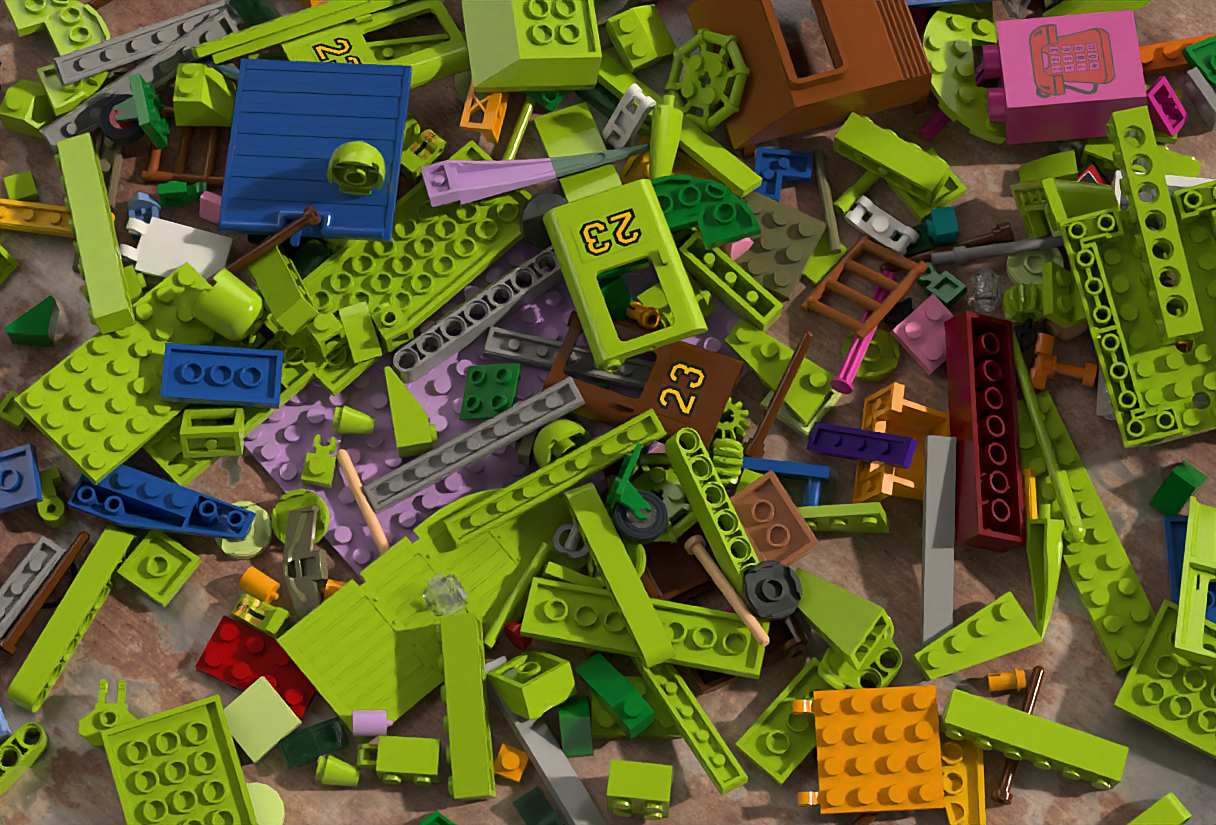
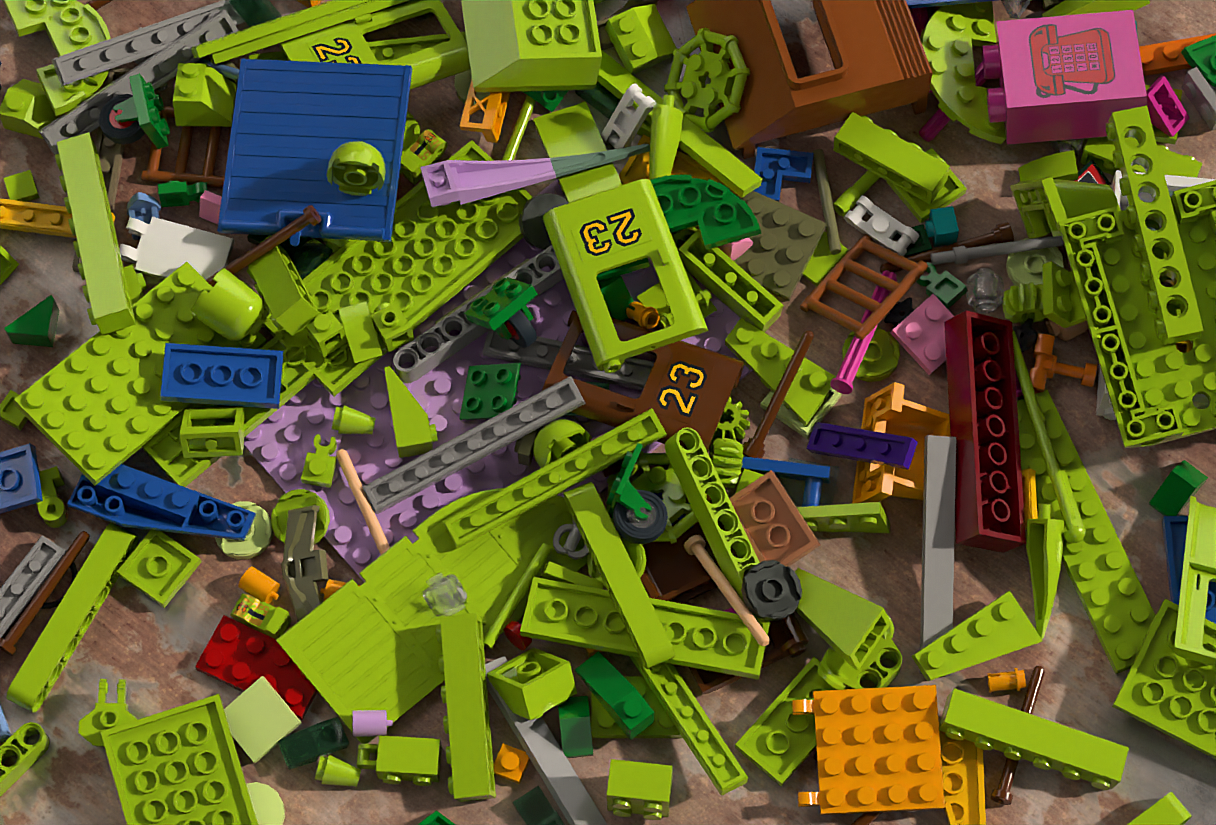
(506, 311): none -> green plate

